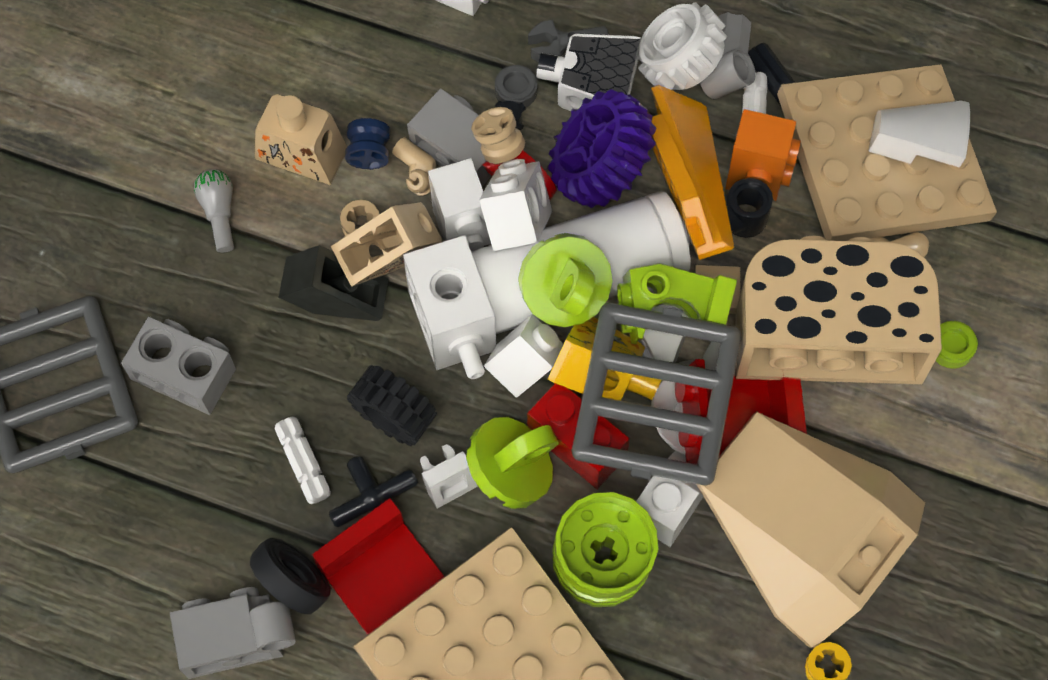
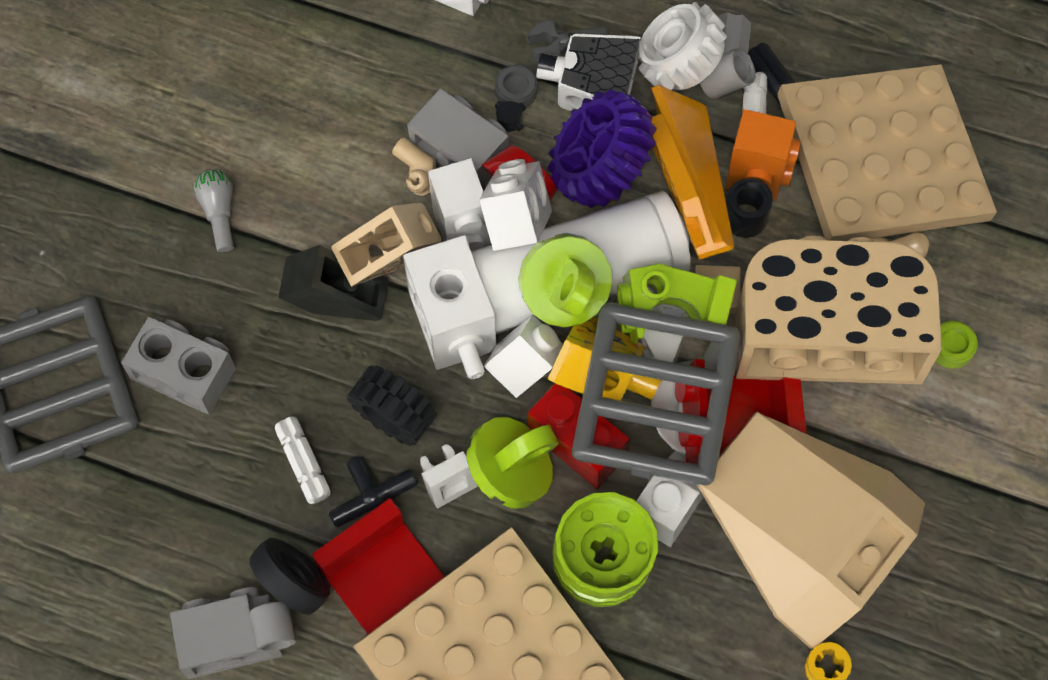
(294, 136): tan torso -> none
(355, 209): tan bush -> none
(367, 143): dark blue wheel -> none
(498, 135): tan wheel -> none
(927, 130): white slope -> none

